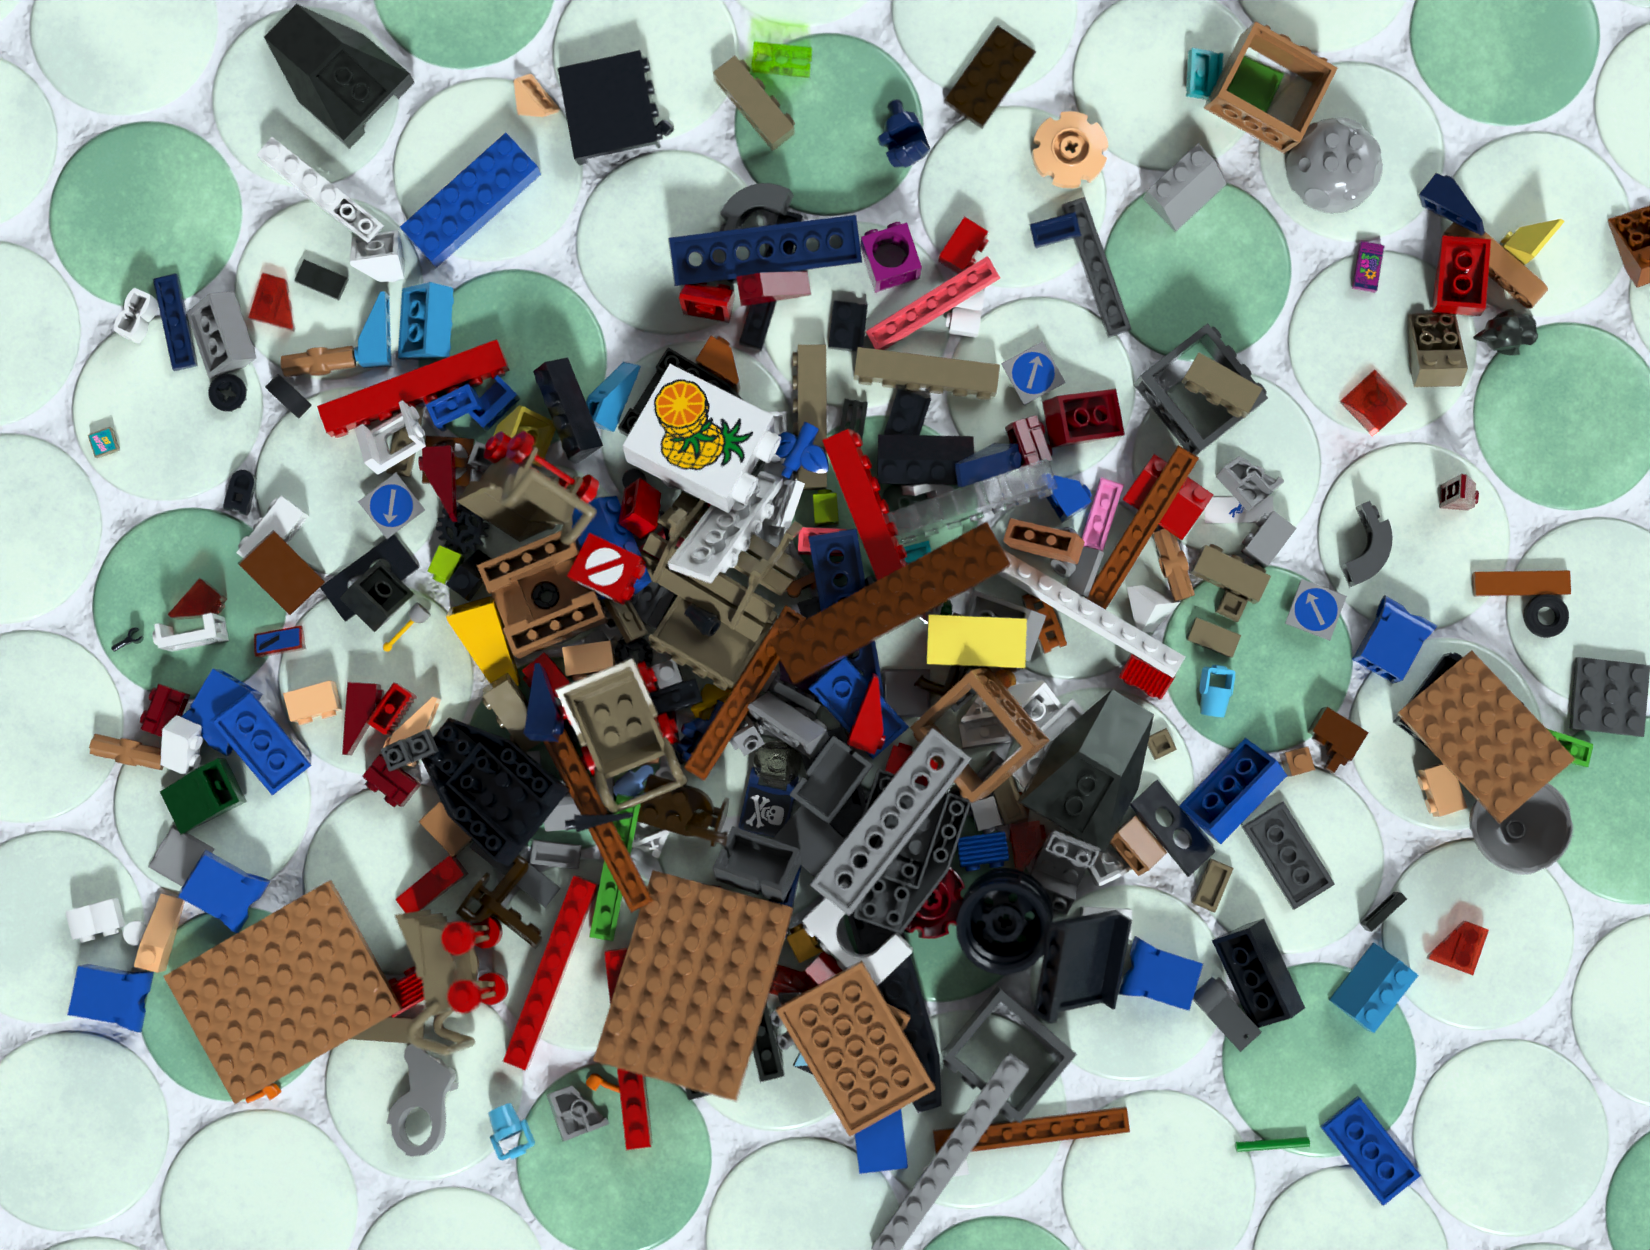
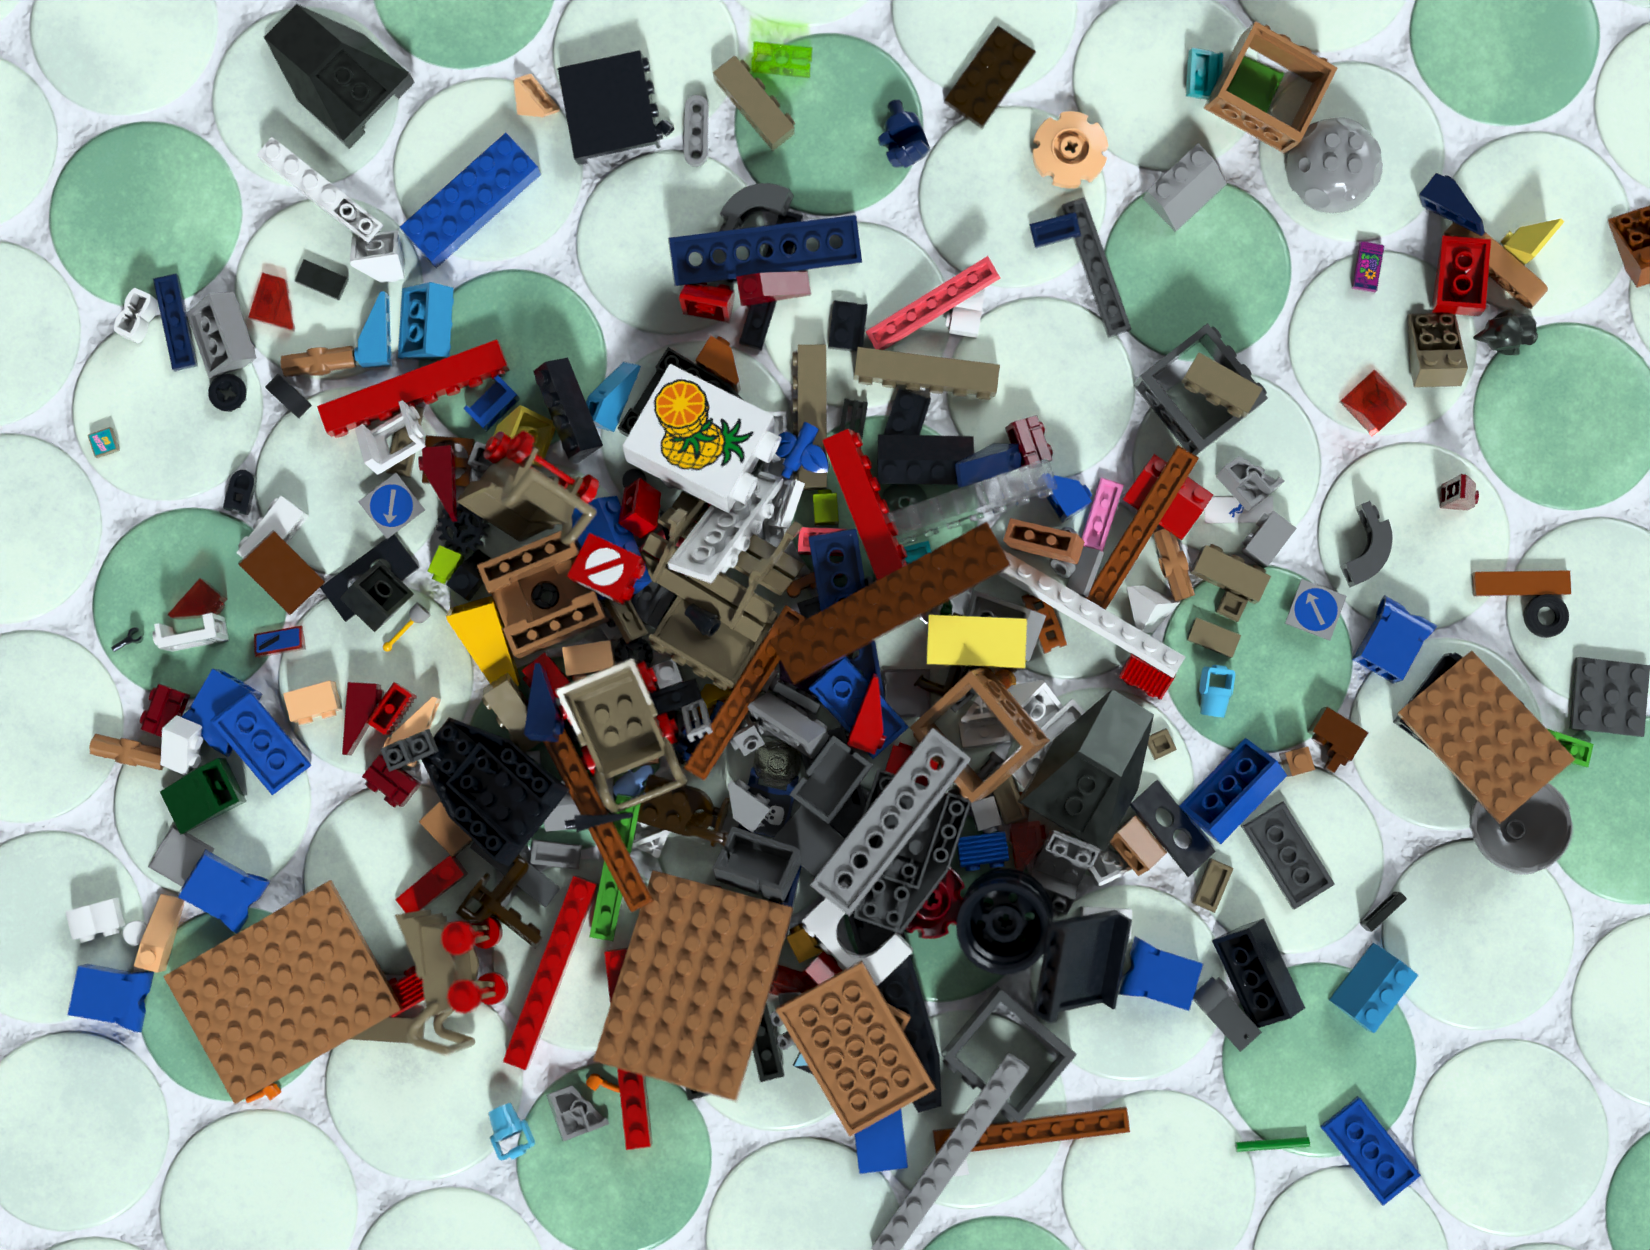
(428, 1086): light grey animal -> none
(454, 406): blue panel -> none
(696, 121): none -> light grey plate
(699, 728): none -> light grey tile
(746, 807): none -> light grey slope
(884, 277): magenta brick -> none
(931, 489): white slope -> none
(963, 246): red brick -> none
(1033, 373): piece -> none
(1083, 417): dark red slope -> none
(1442, 790): light nougat brick -> none
(1461, 948): clear red wing -> none

